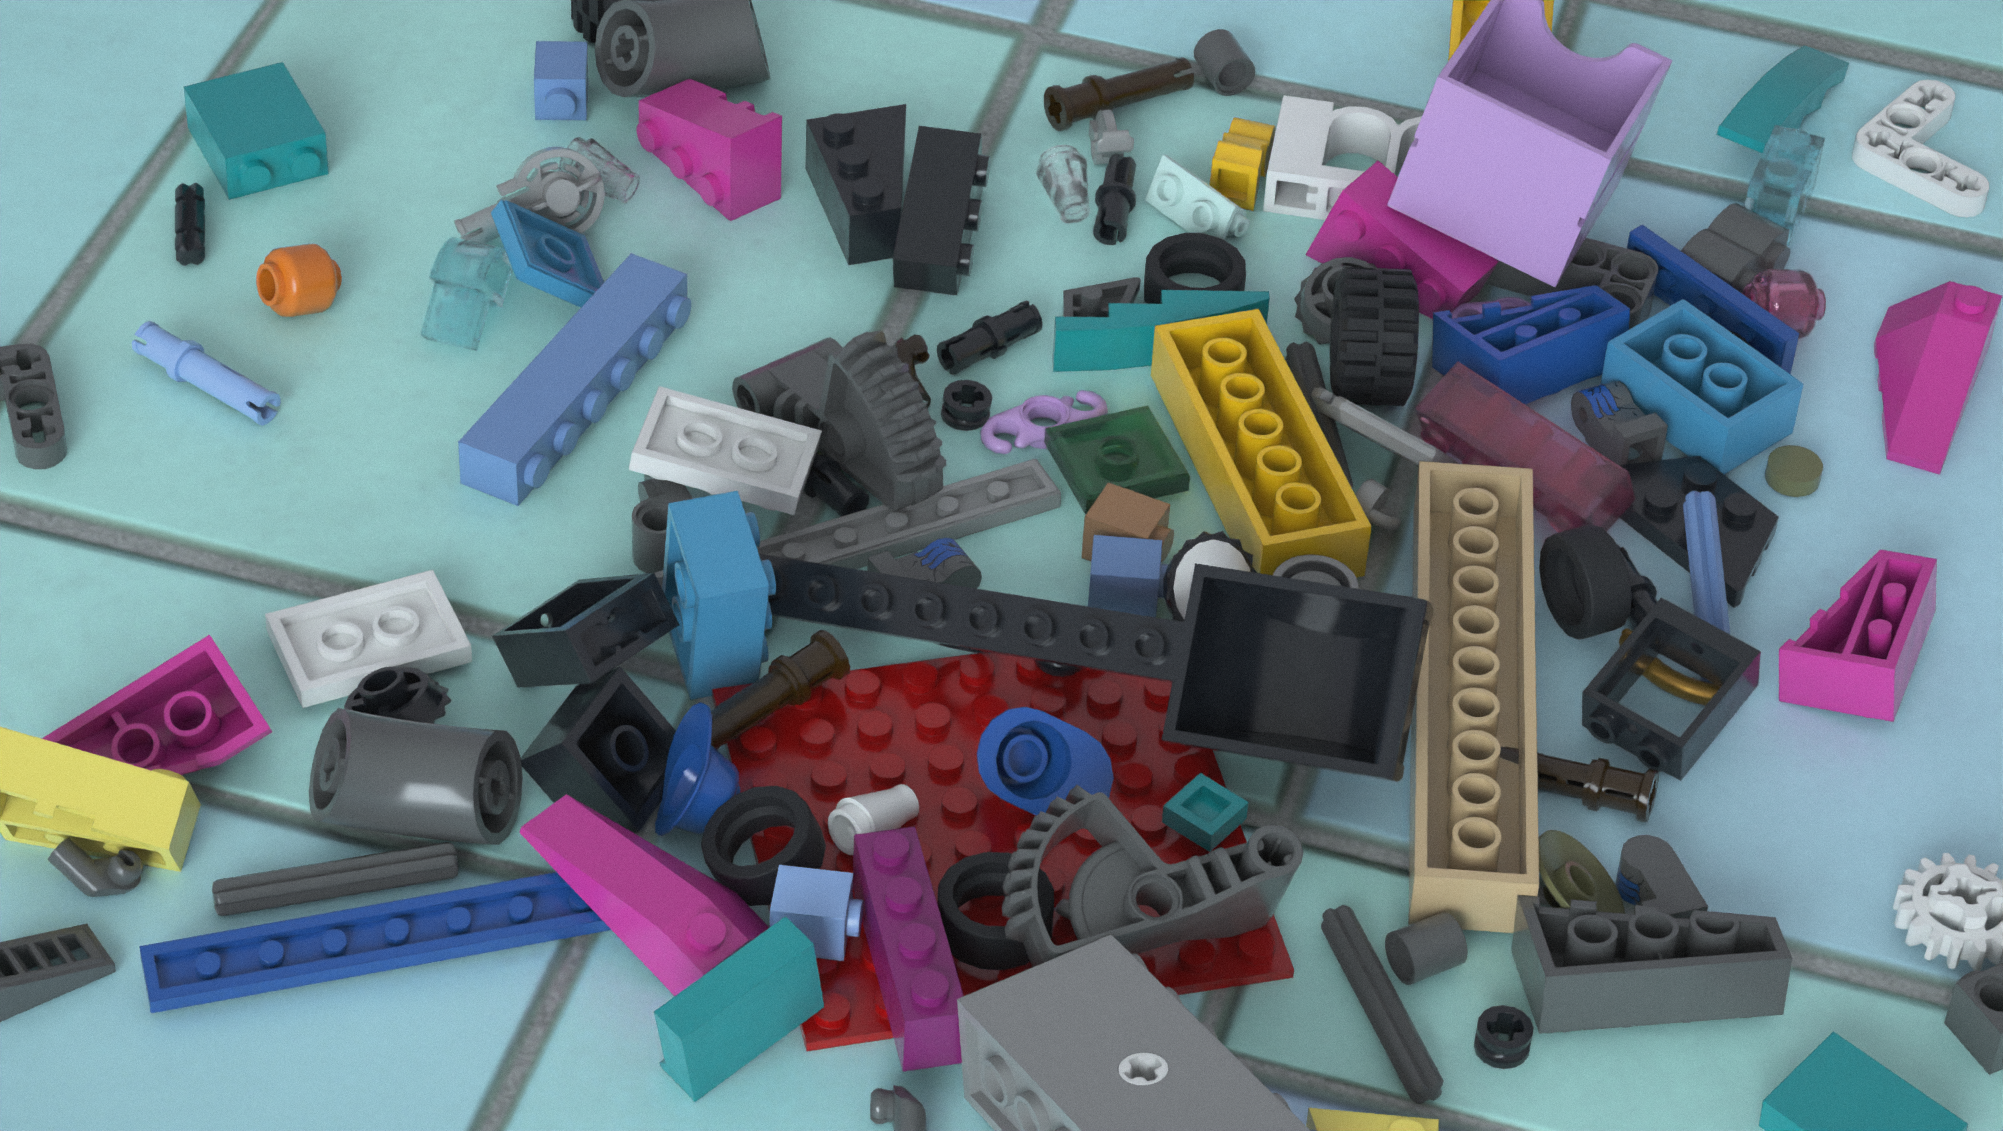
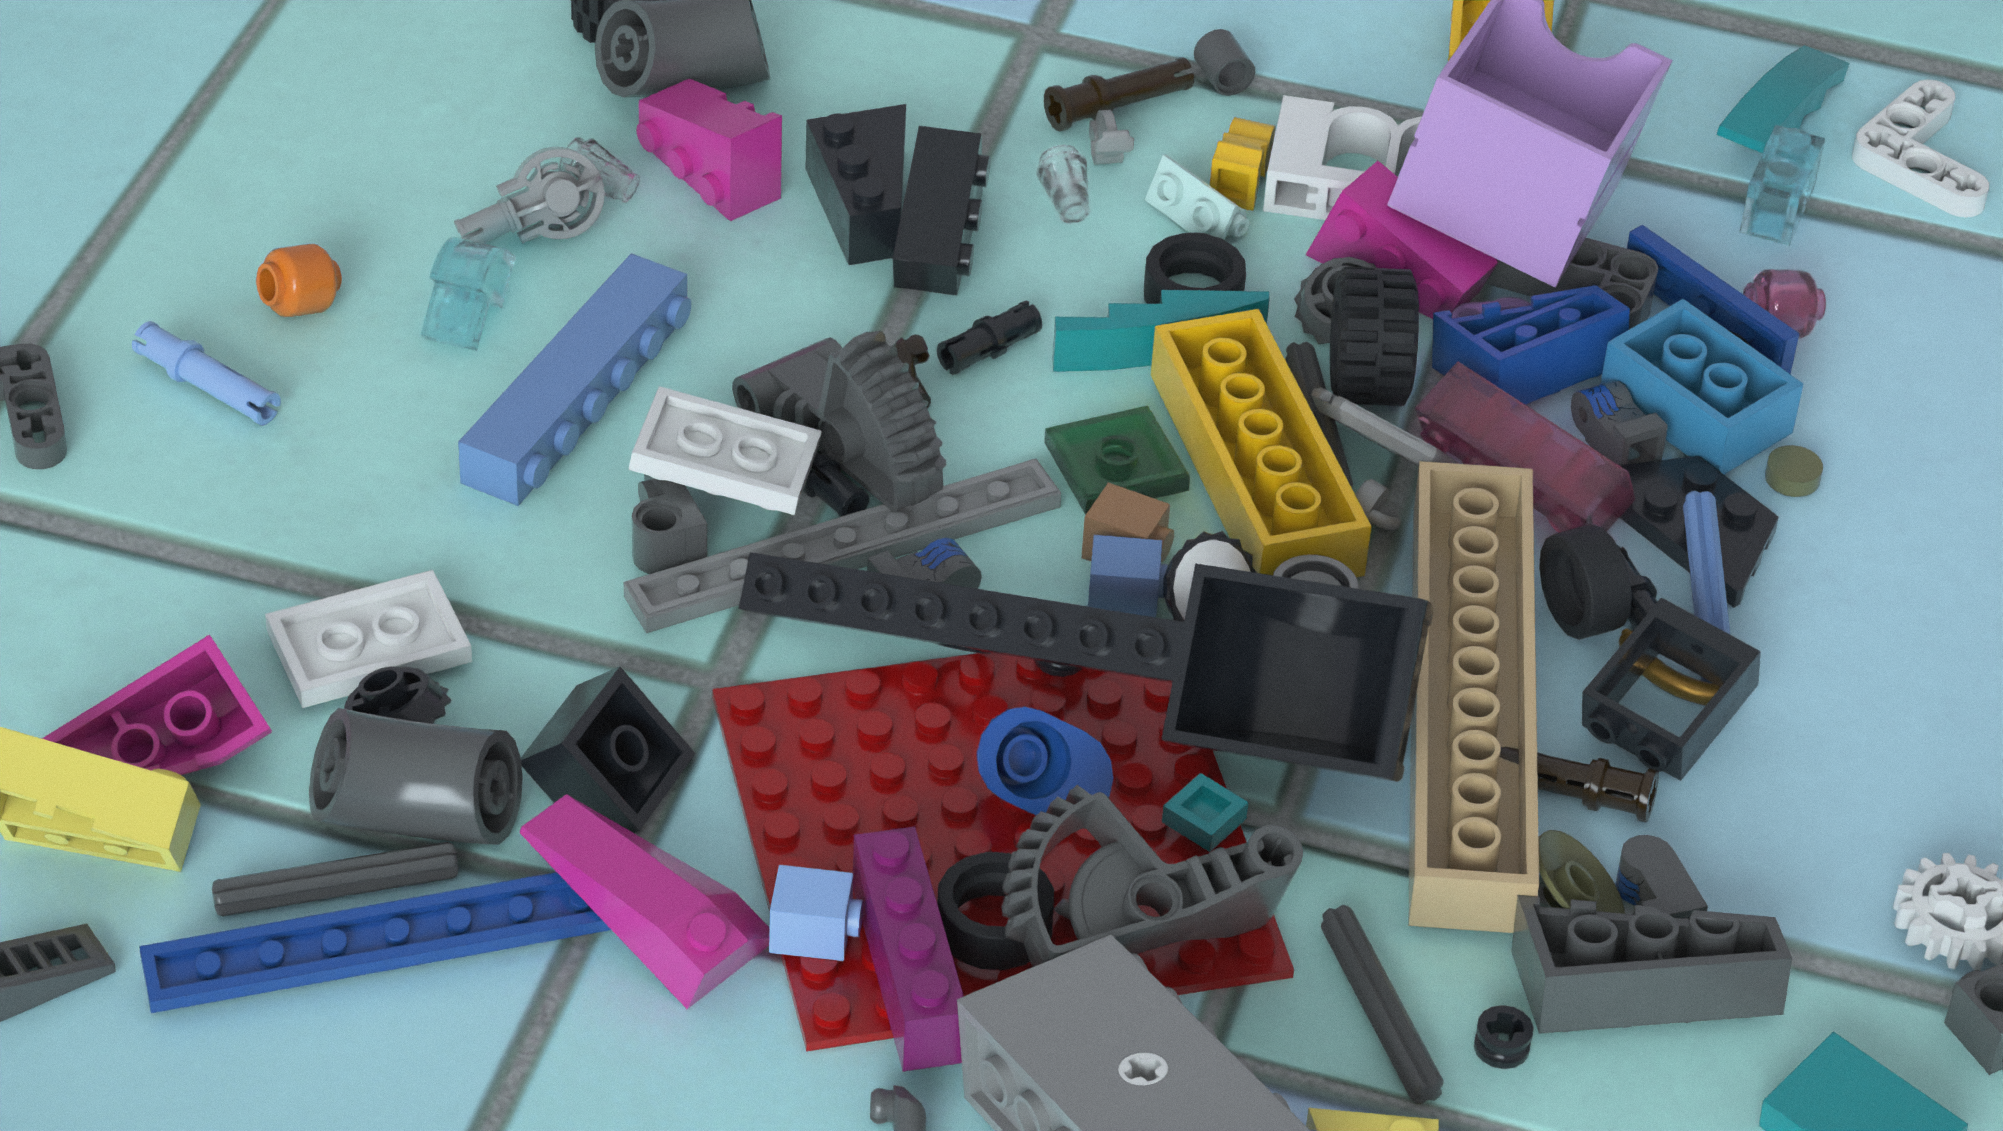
(97, 876): dark grey arm -> none
(190, 224): black axle -> none
(256, 130): teal brick -> none
(547, 254): dark azure plate -> none
(561, 80): medium blue brick -> none
(588, 630): black window -> none
(695, 776): blue piece -> none
(717, 592): dark azure brick -> none
(739, 1009): teal container -> none
(752, 813): black tyre -> none
(787, 682): dark brown pin -> none
(871, 813): white cone -> none
(964, 417): black bush -> none
(1018, 420): lavender piece -> none
(1094, 299): dark grey piece -> none
(1115, 200): black axle -> none
(1426, 948): dark grey beam -> none
(1739, 246): dark grey brick -> none
(1866, 643): dark pink wedge -> none
(1928, 367): dark pink wedge -> none

